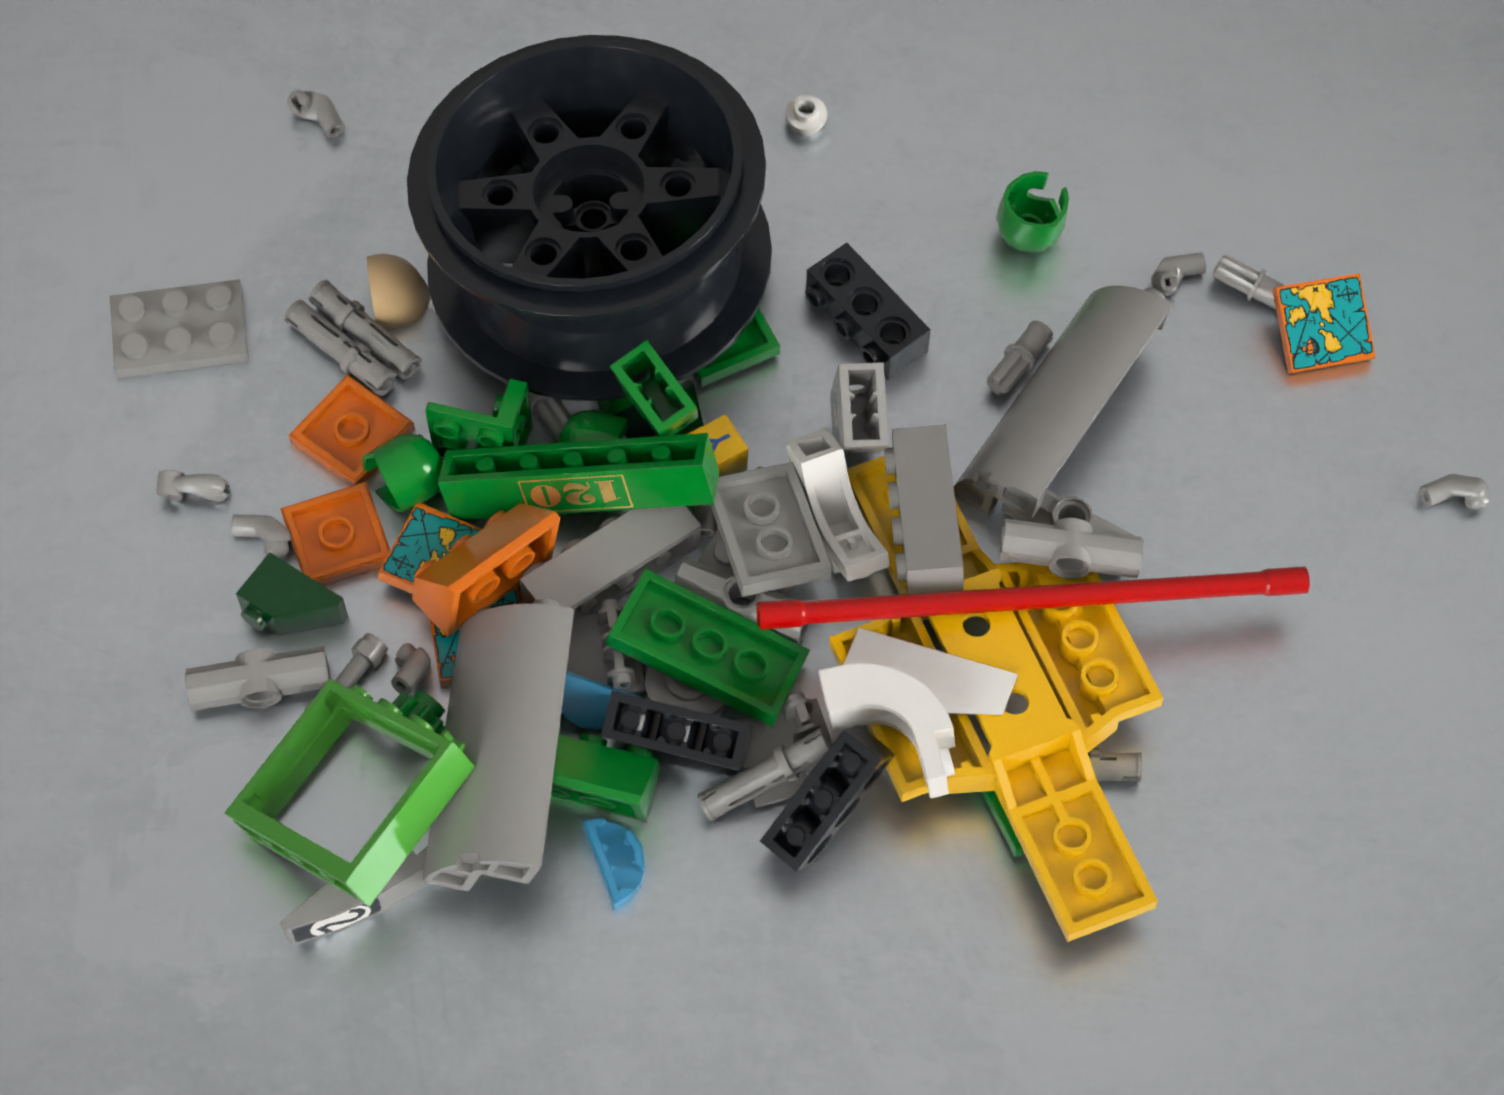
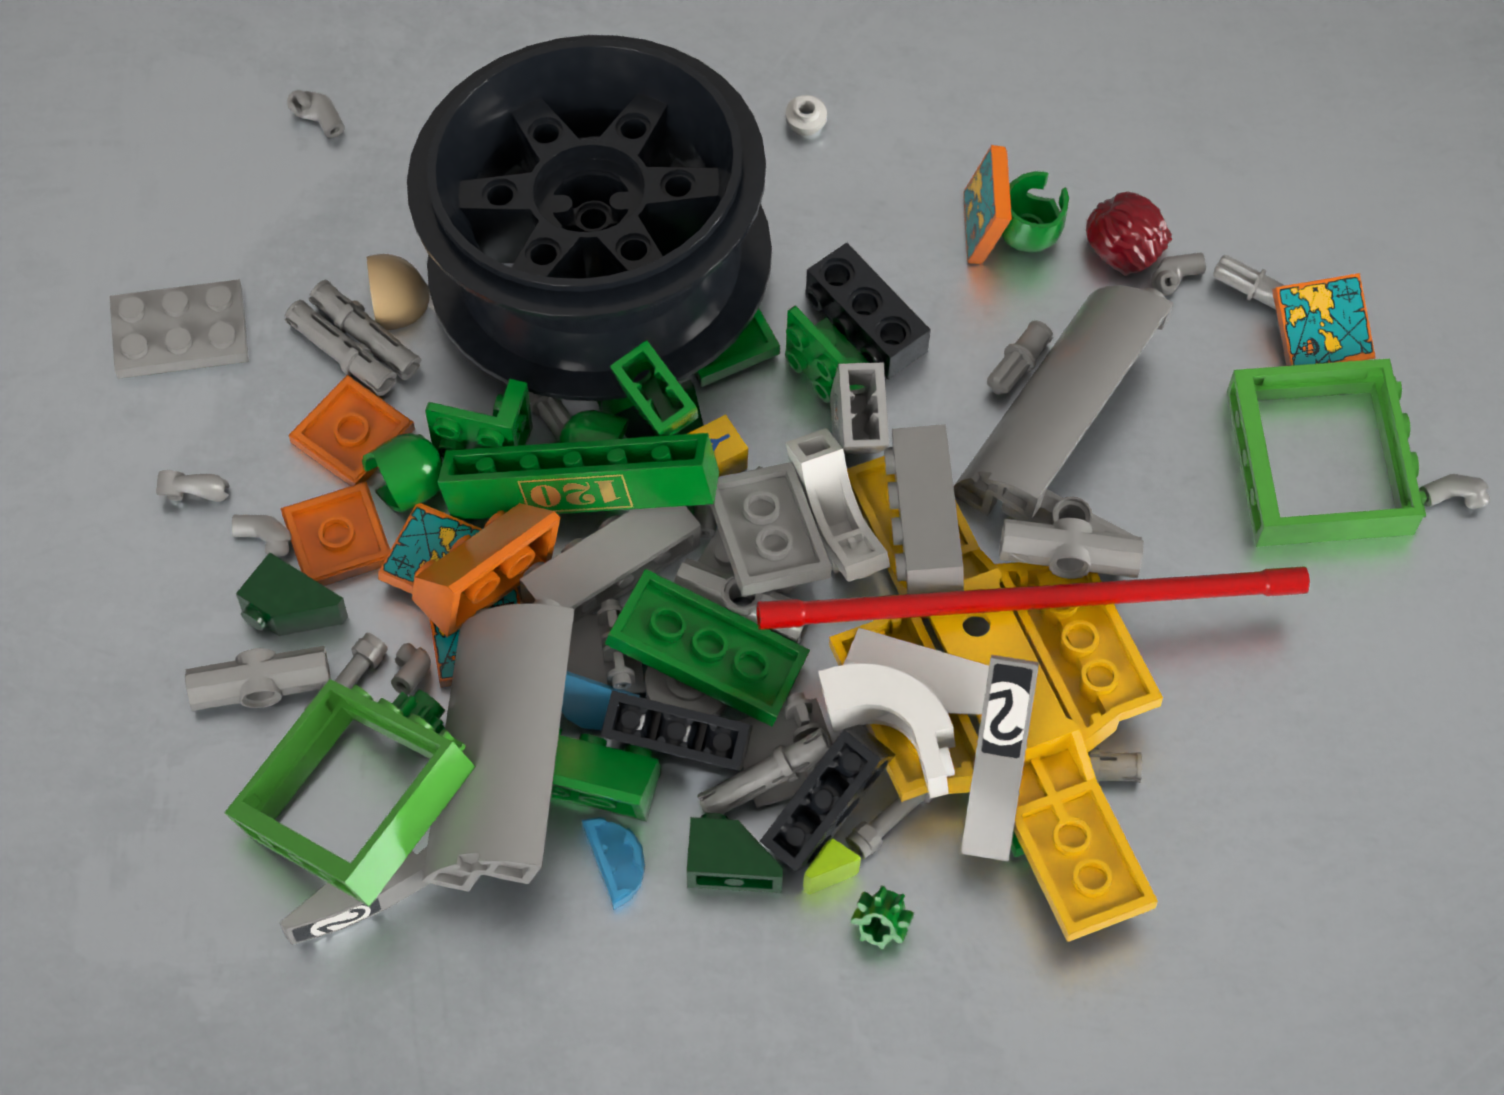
(729, 857): none -> dark green slope
(818, 351): none -> green bracket
(830, 867): none -> lime slope
(868, 837): none -> light grey bar
(882, 917): none -> green gear
(987, 204): none -> tile
(999, 757): none -> light grey slope
(1128, 232): none -> dark red hair
(1314, 380): none -> bright green window

